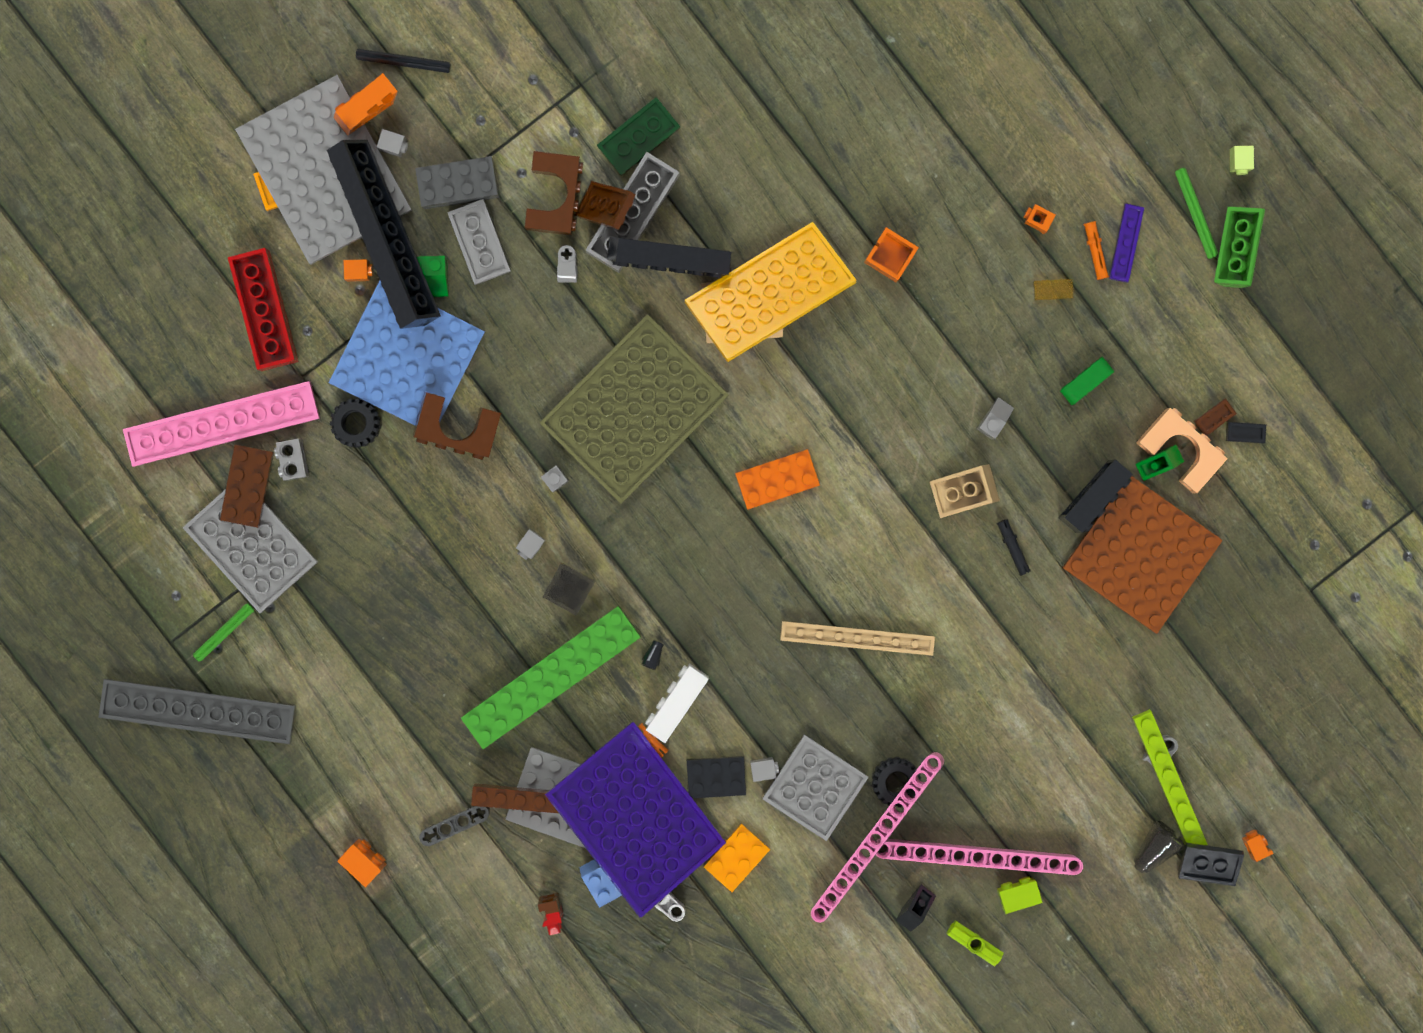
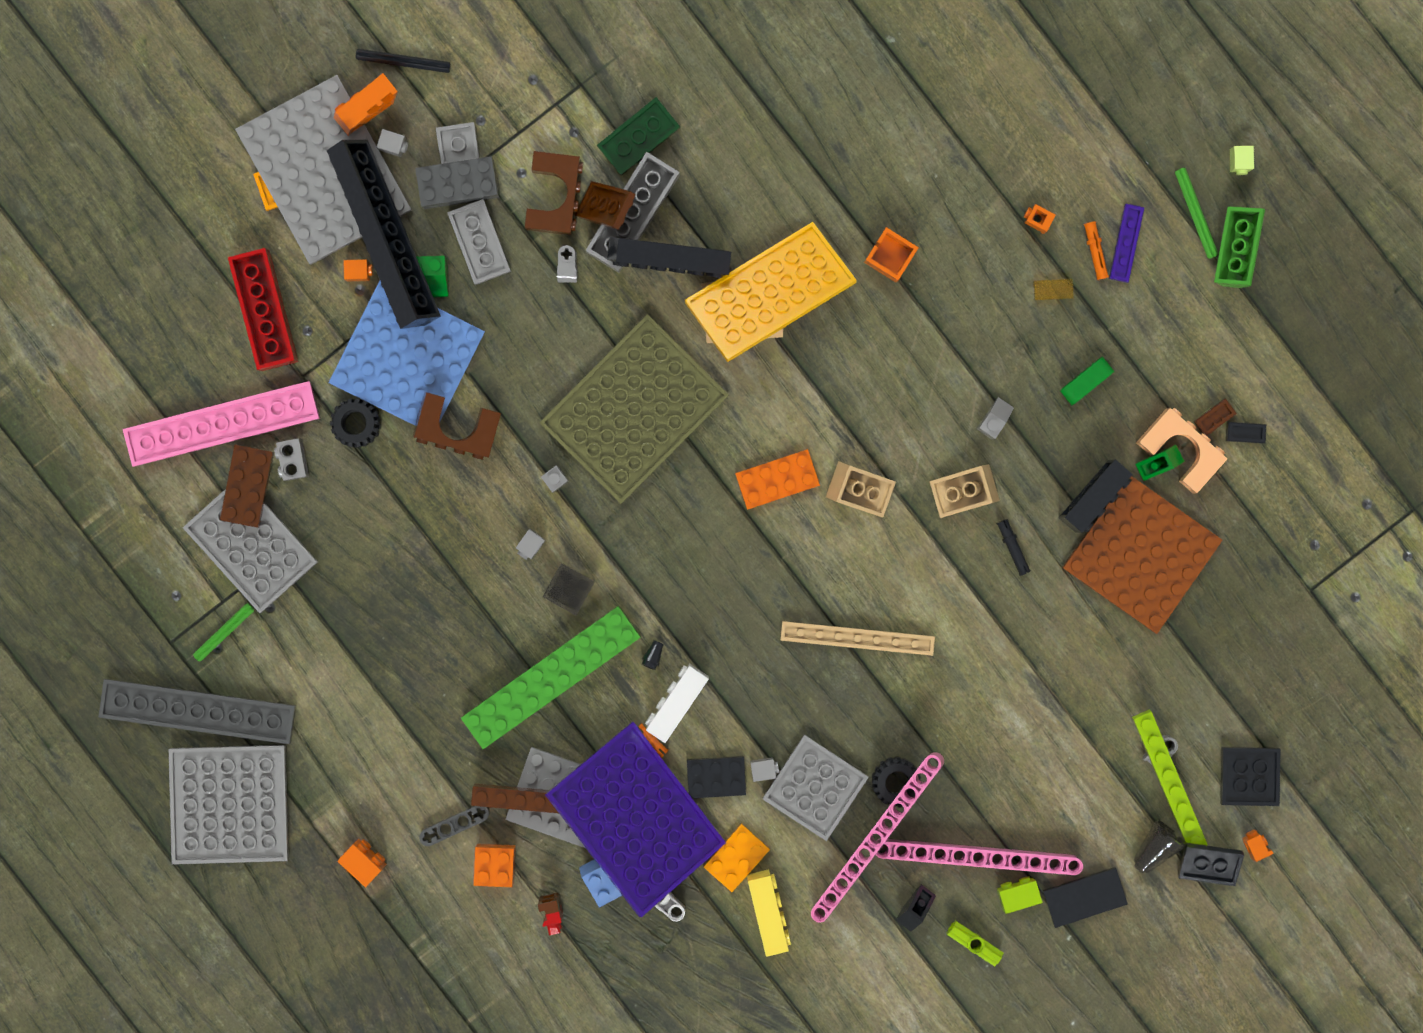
(228, 804): none -> light grey plate
(457, 142): none -> light grey plate
(494, 865): none -> orange brick
(767, 907): none -> light yellow brick
(860, 489): none -> tan slope
(1085, 897): none -> black tile
(1250, 776): none -> black plate

